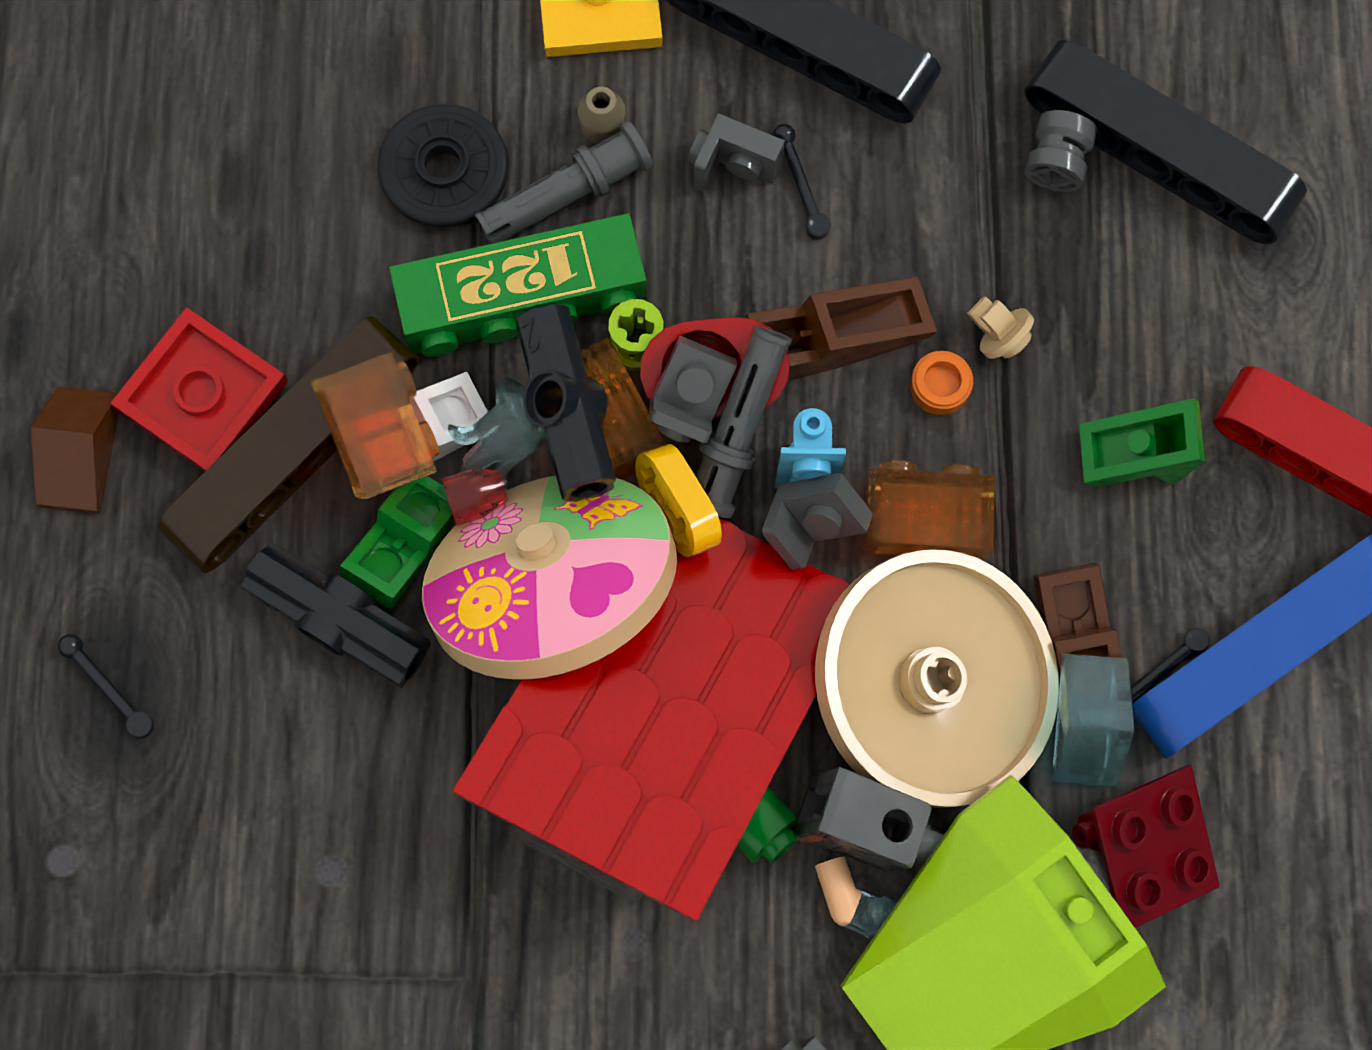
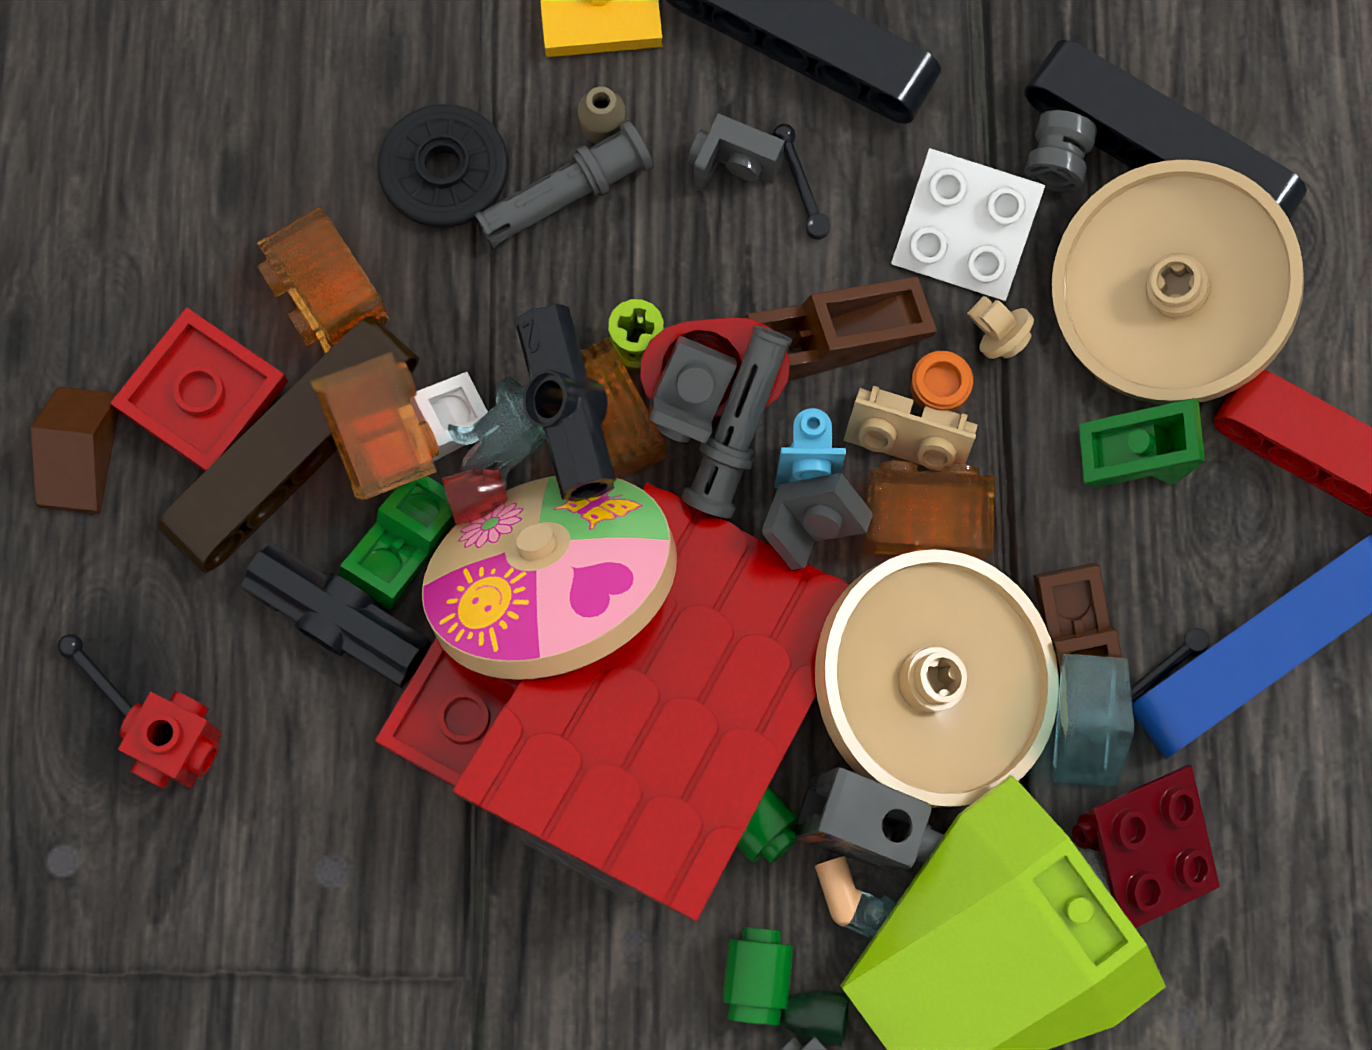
(185, 755): none -> red brick
(319, 278): none -> clear orange brick
(444, 715): none -> red plate
(489, 286): green brick -> none
(679, 494): yellow beam -> none
(757, 976): none -> green brick
(818, 1015): none -> clear green hose
(885, 425): none -> tan hinge
(967, 224): none -> white hinge
(1178, 282): none -> tan dish

